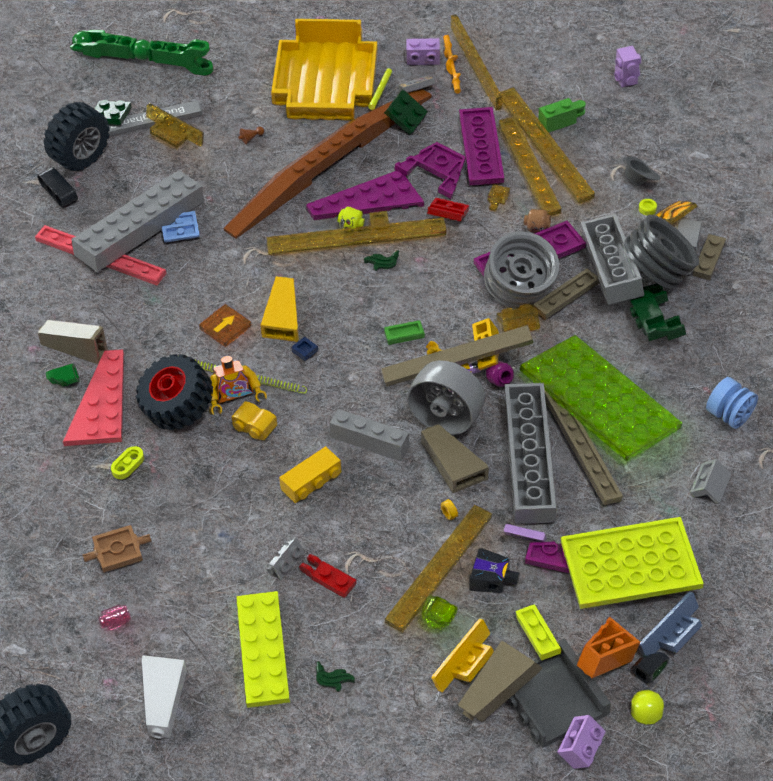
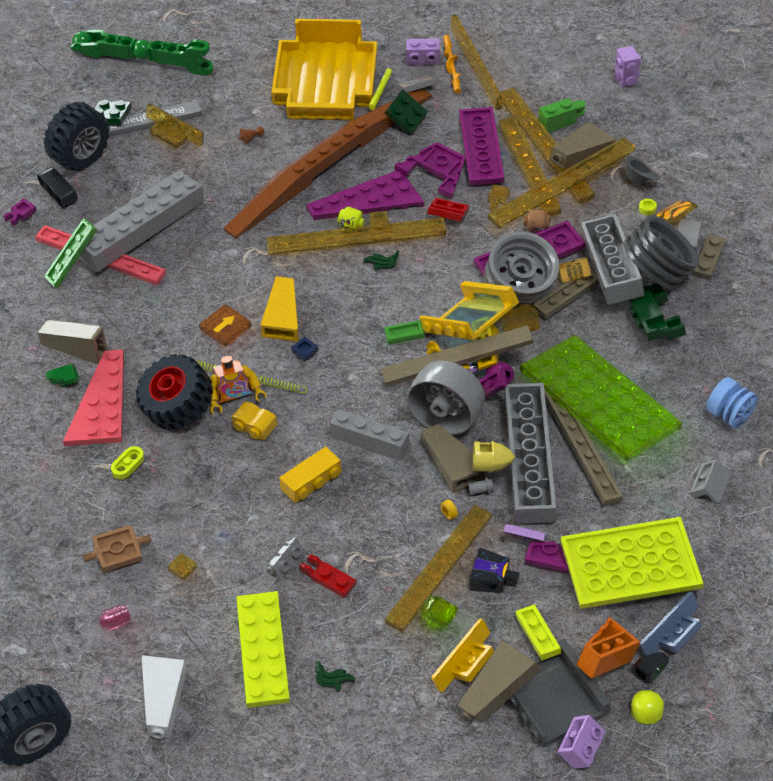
(20, 210): none -> magenta plate
(70, 252): none -> bright green tile
(182, 228): light blue slope -> none
(182, 566): none -> clear yellow plate
(474, 313): none -> yellow panel
(480, 486): none -> light grey pin
(491, 456): none -> light yellow helmet
(494, 382): none -> magenta plate
(561, 182): none -> clear yellow plate
(574, 270): none -> clear yellow piece
(580, 145): none -> dark tan slope

